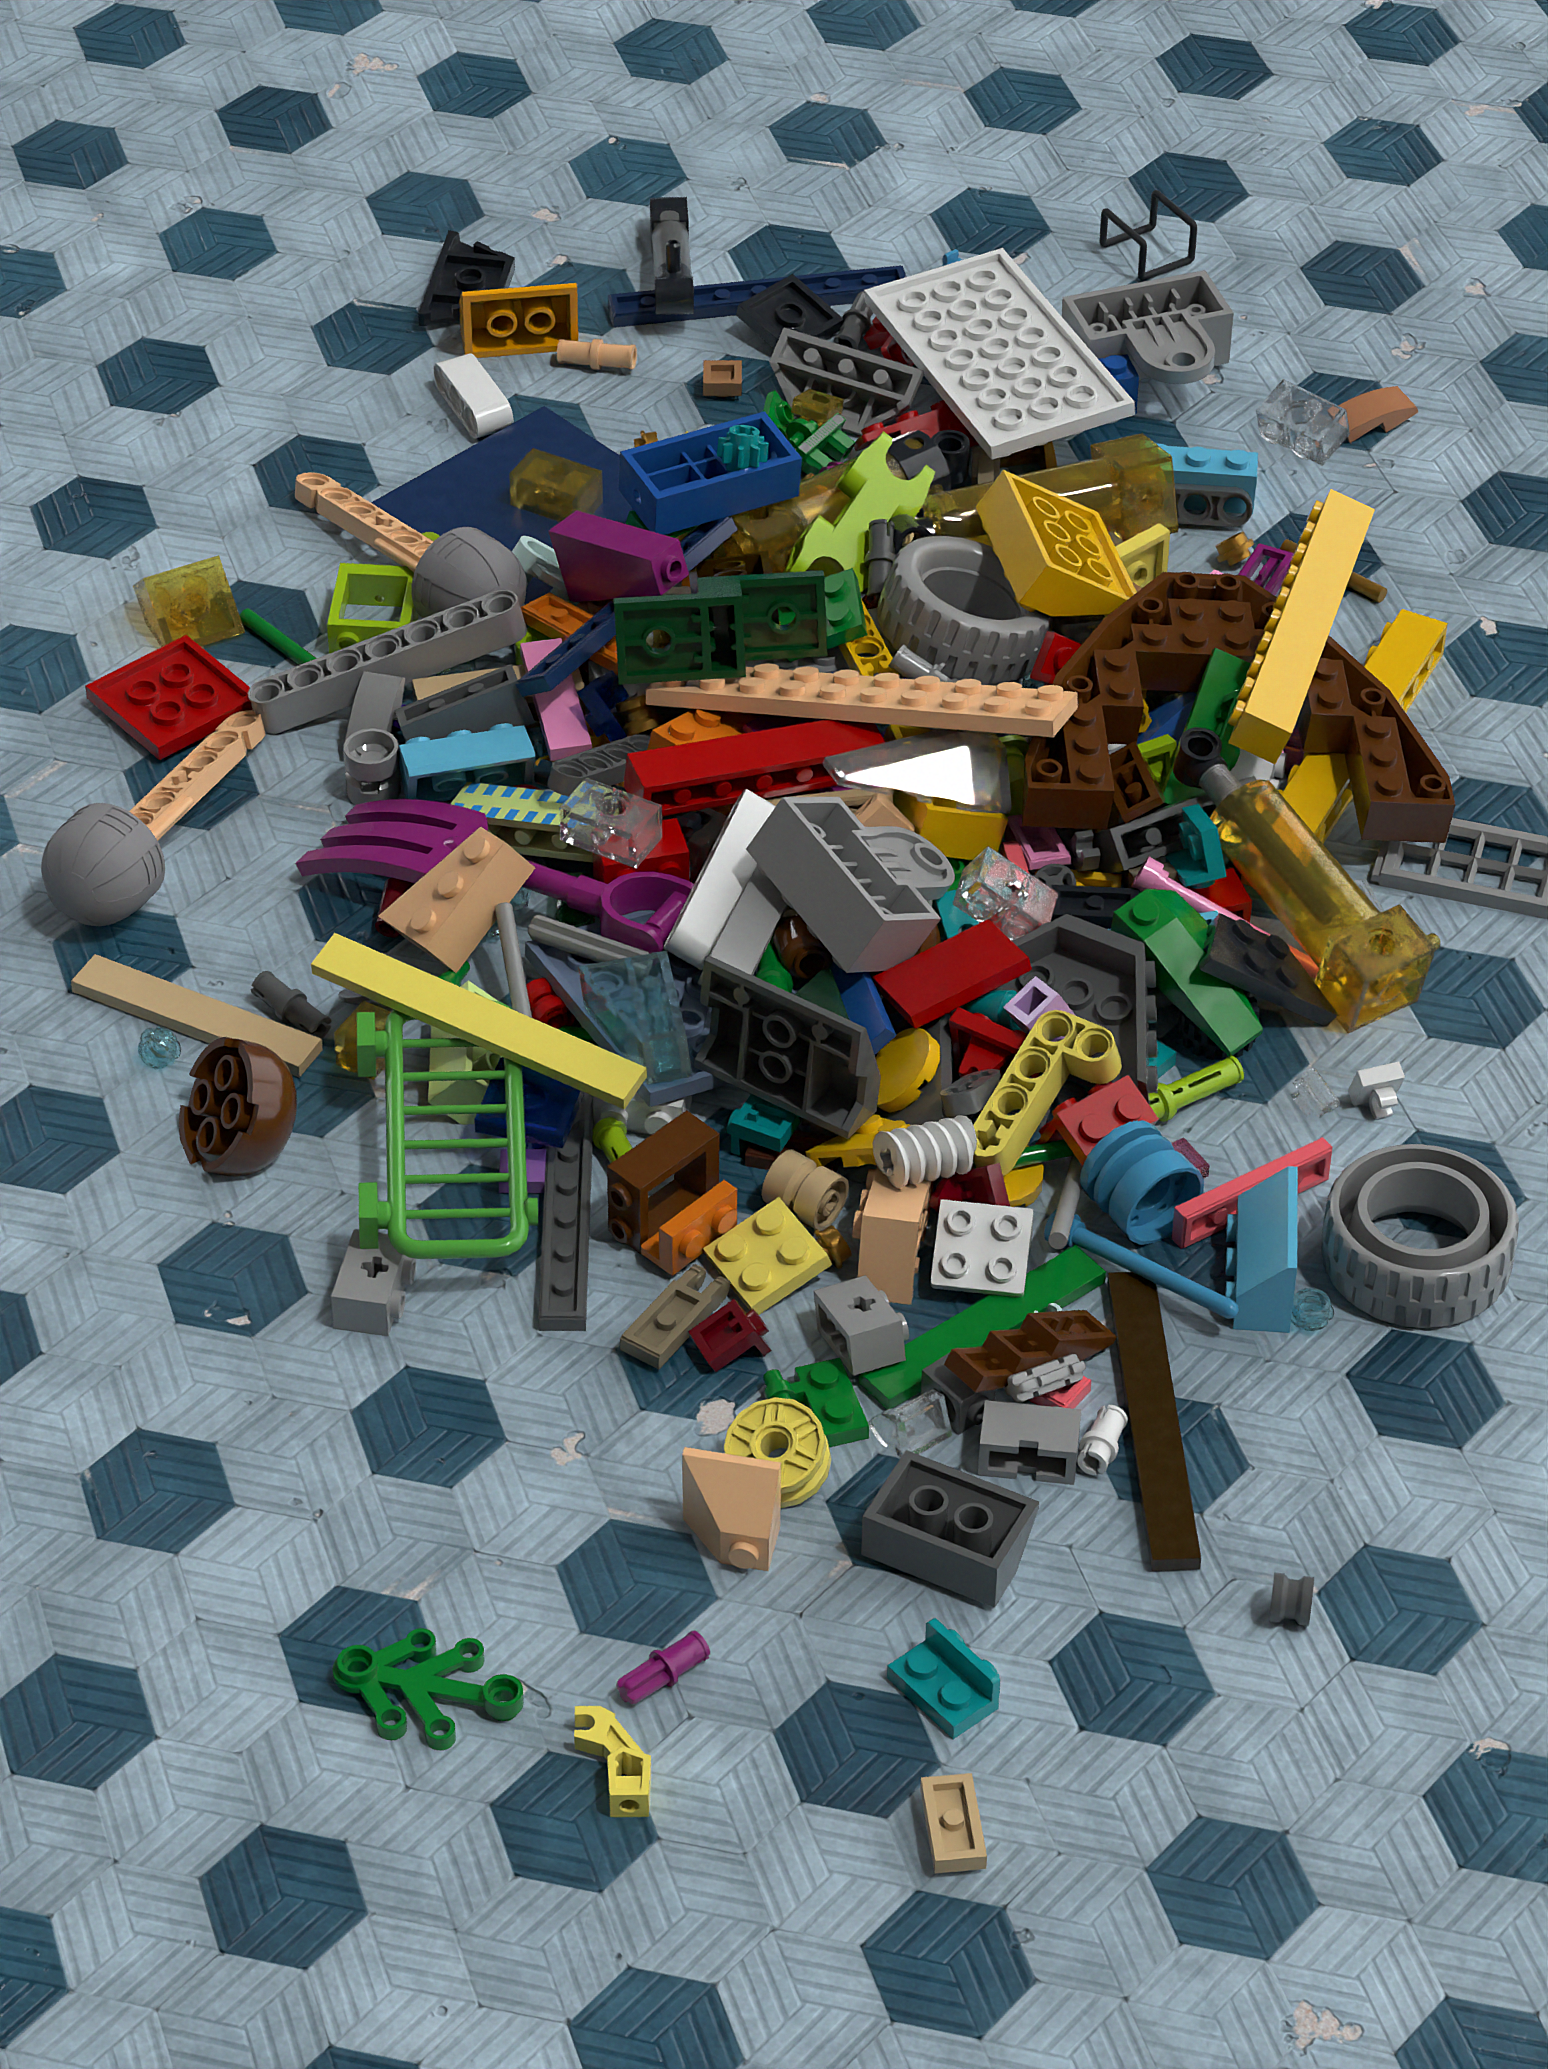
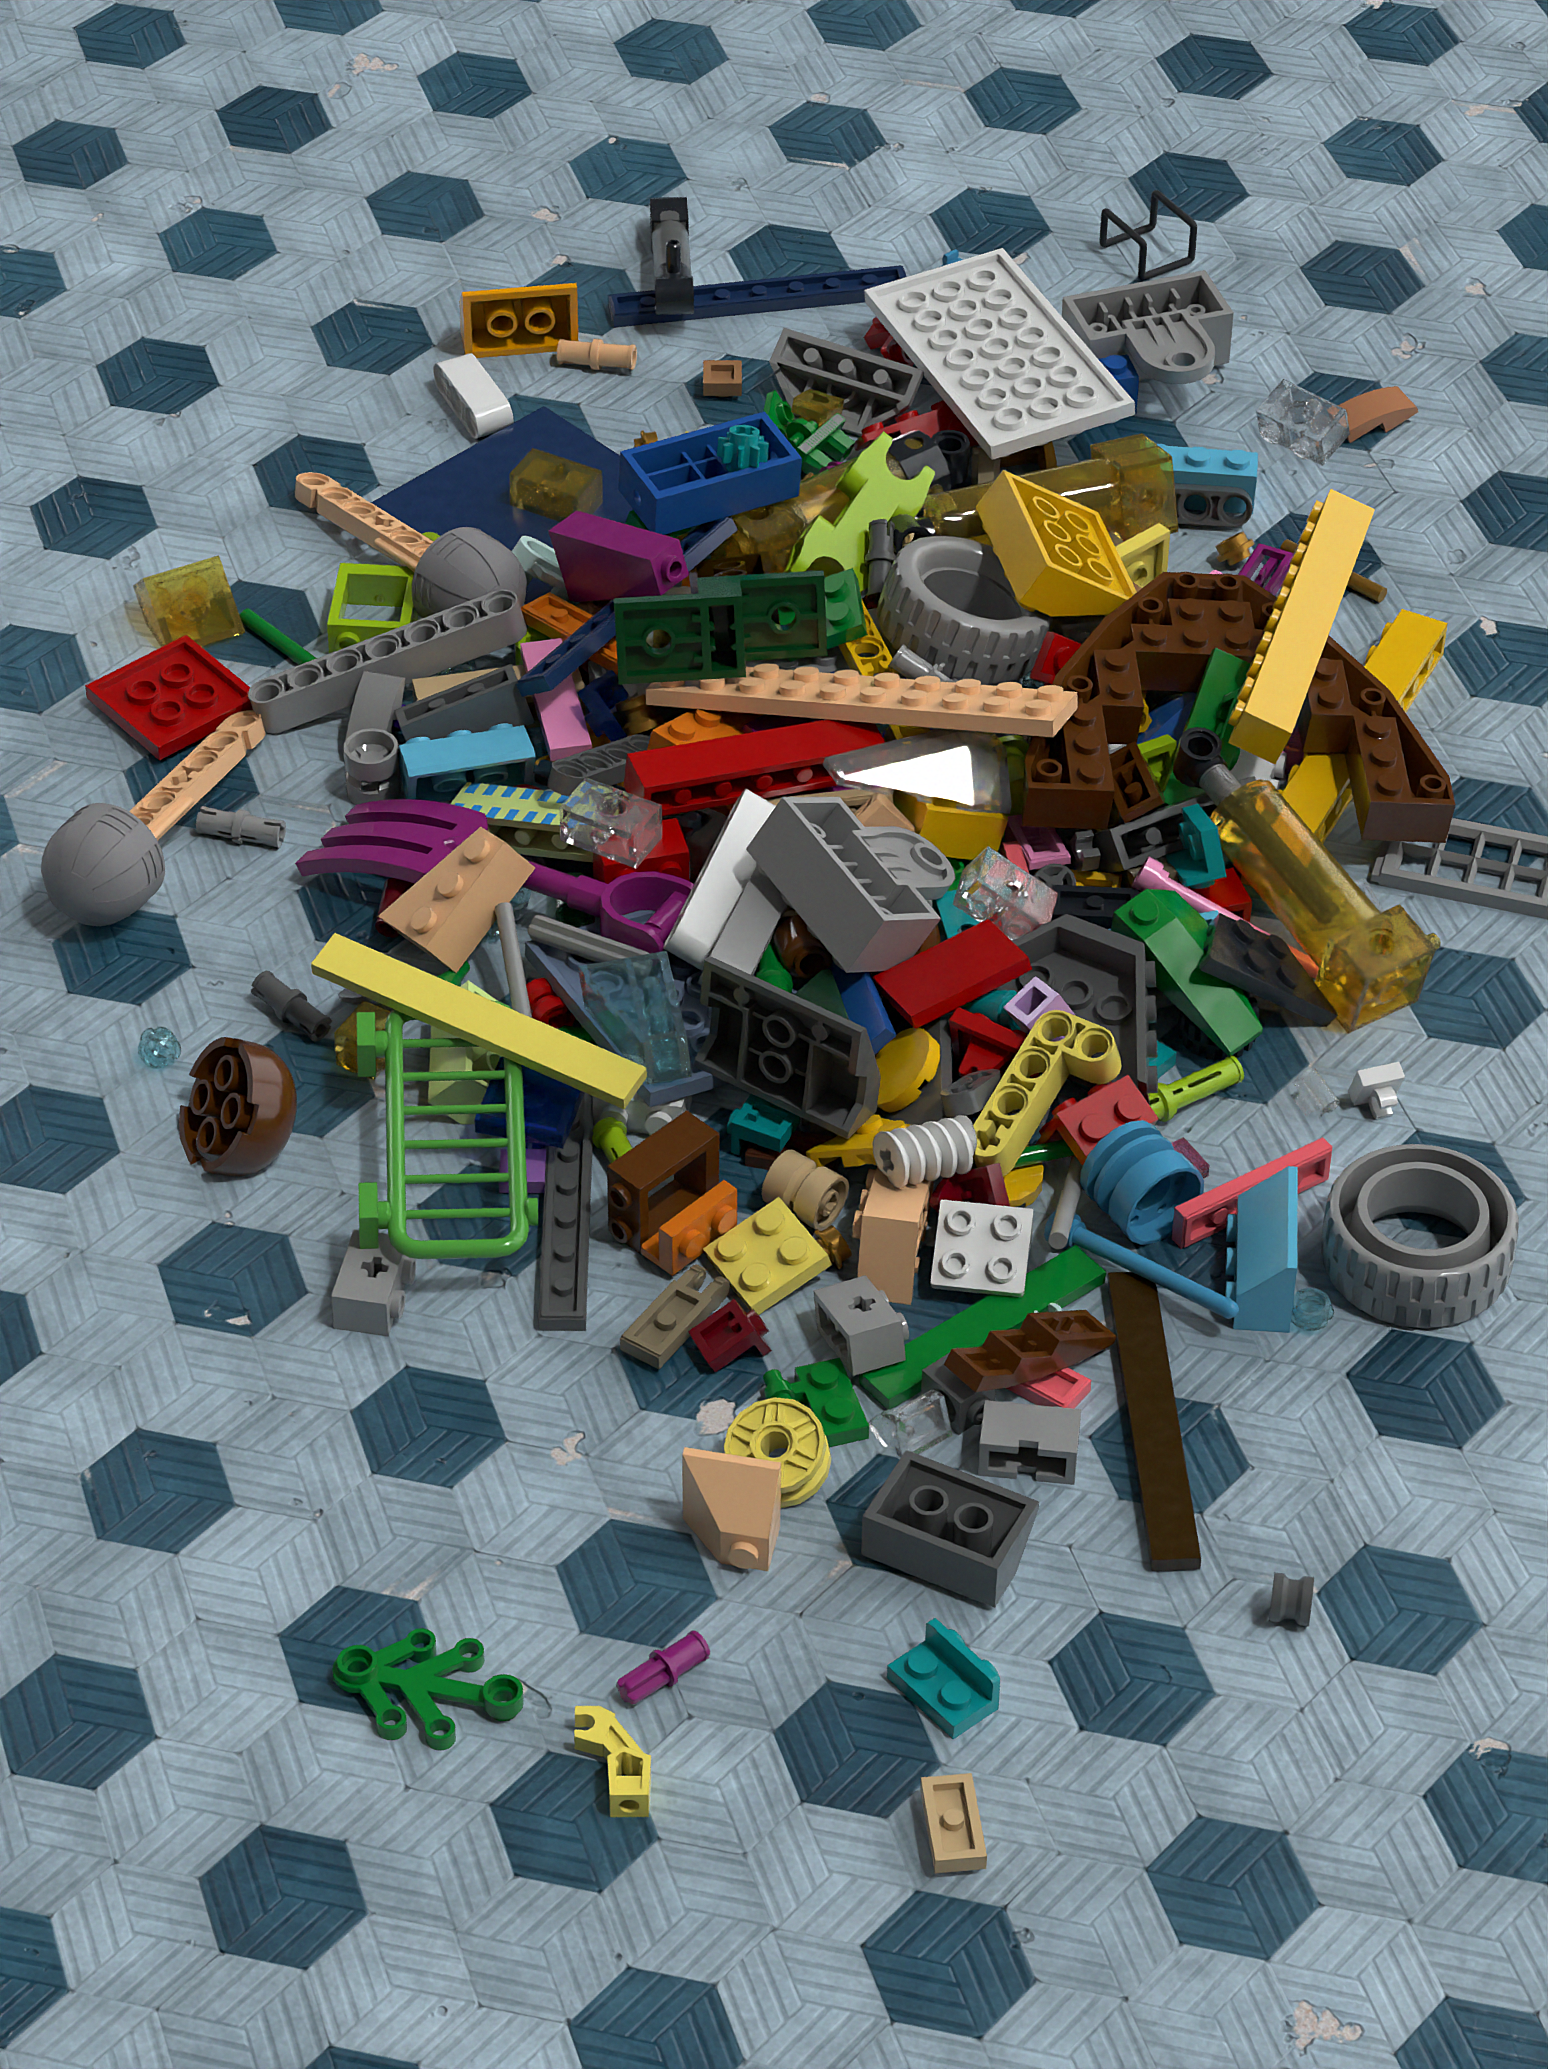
(191, 1011): tan tile -> none
(240, 826): none -> light grey pin
(462, 270): black wing -> none
(788, 306): black plate -> none
(855, 323): dark grey axle -> none
(1045, 1378): light grey axle -> none
(1100, 1444): white pin -> none

